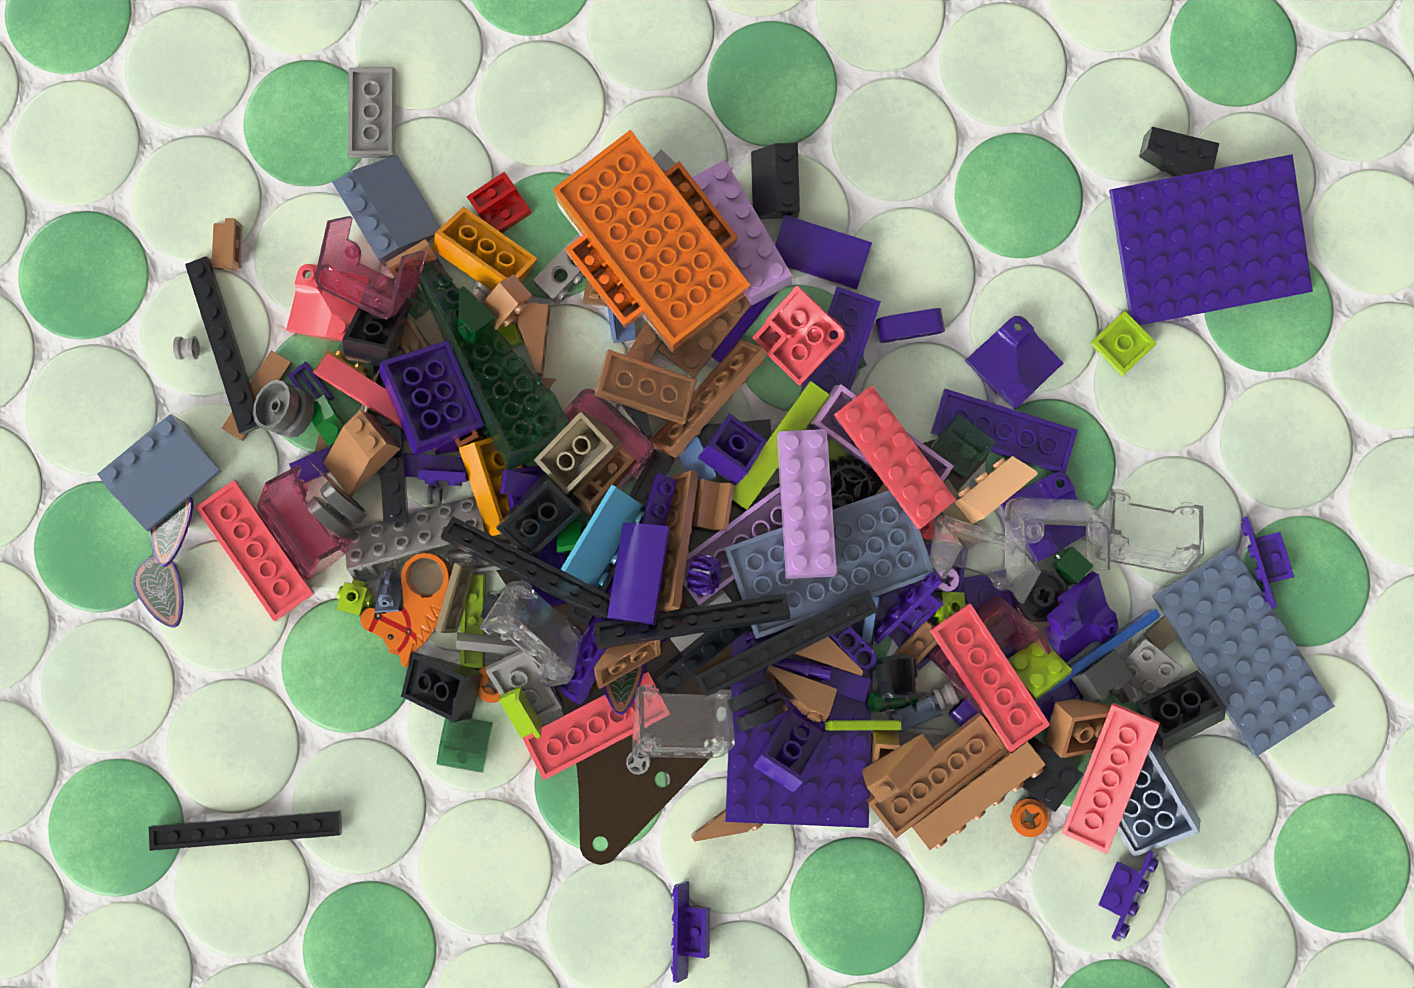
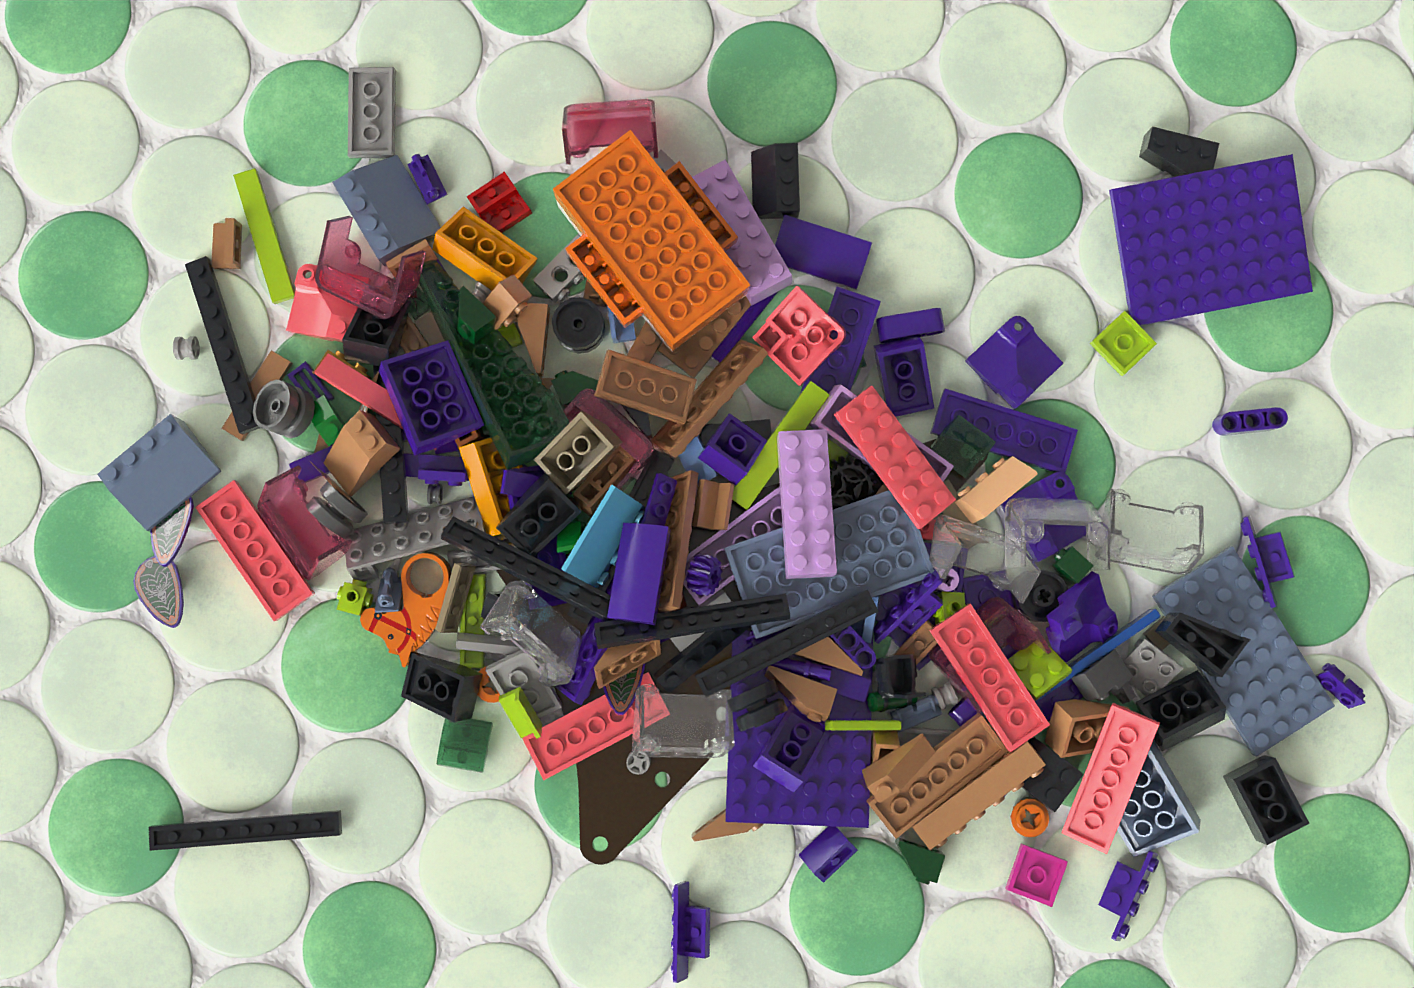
(264, 236): none -> lime tile
(427, 178): none -> dark purple hinge
(565, 325): none -> black wheel
(570, 384): none -> dark green slope
(605, 122): none -> clear pink windscreen
(827, 853): none -> dark purple panel
(904, 376): none -> dark purple slope
(921, 861): none -> dark green slope
(1036, 875): none -> dark pink plate
(1202, 643): none -> black wedge
(1260, 419): none -> dark purple beam
(1266, 799): none -> black brick
(1347, 693): none -> dark purple hinge

